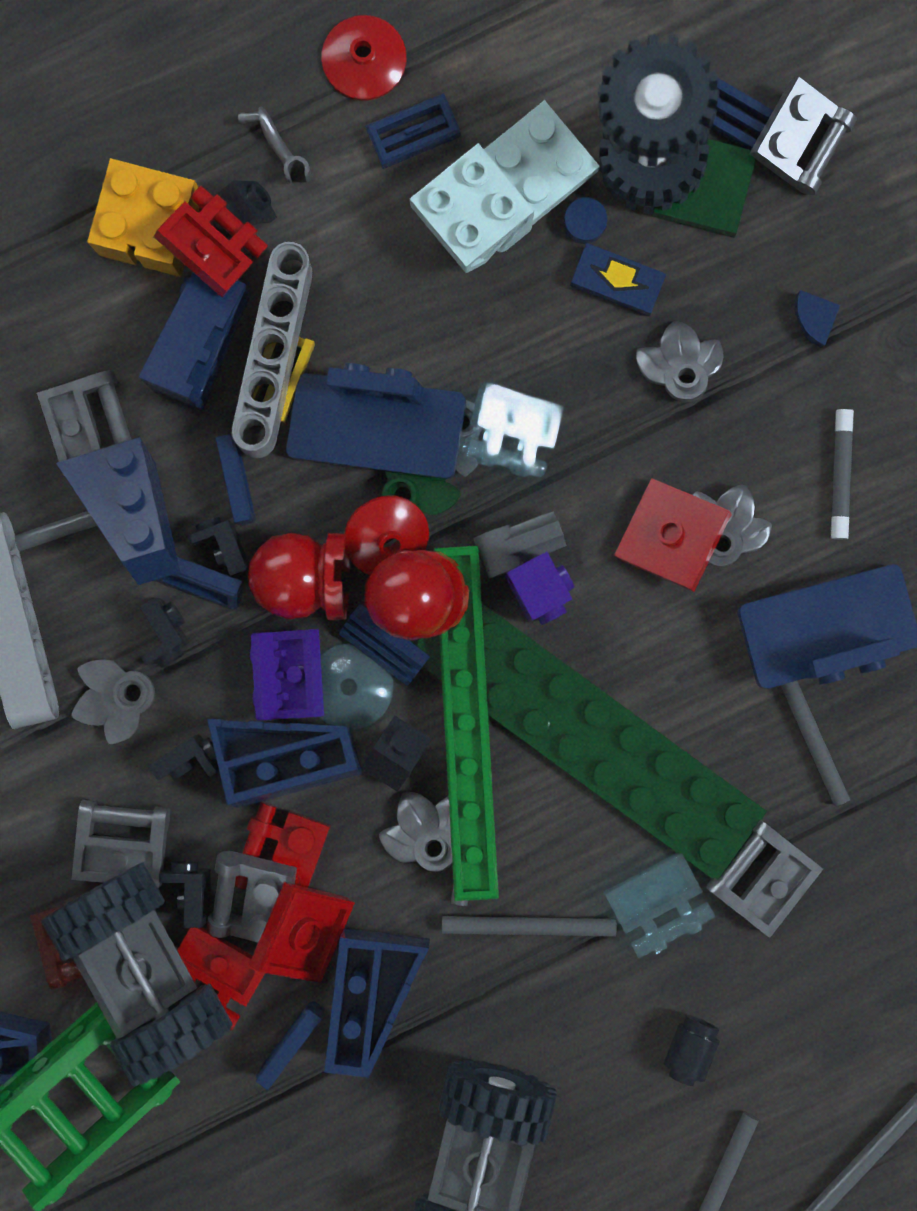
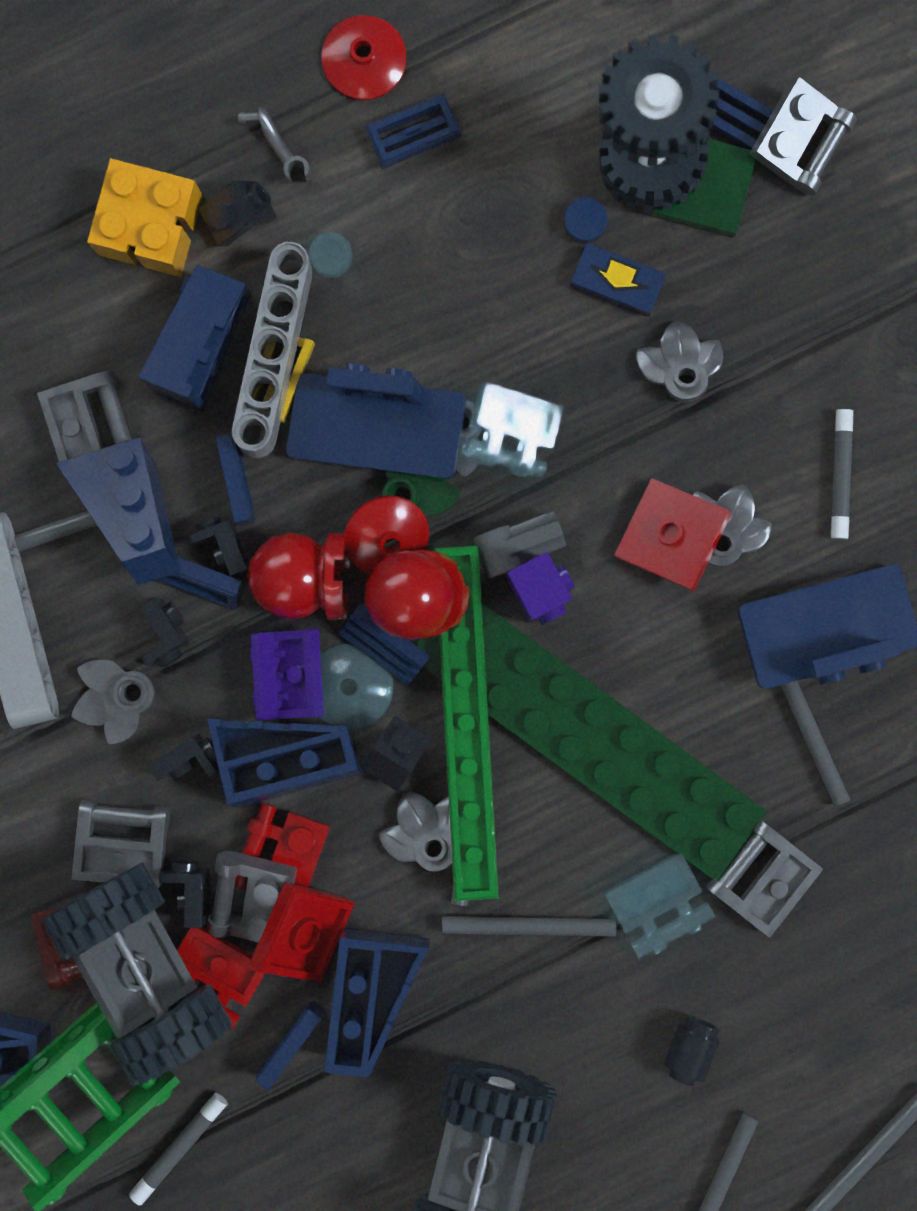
(178, 1149): none -> dark grey bar
(203, 247): red plate -> none
(330, 254): none -> clear light blue tile
(502, 190): light aqua piece -> none
(815, 316): dark blue tile -> none

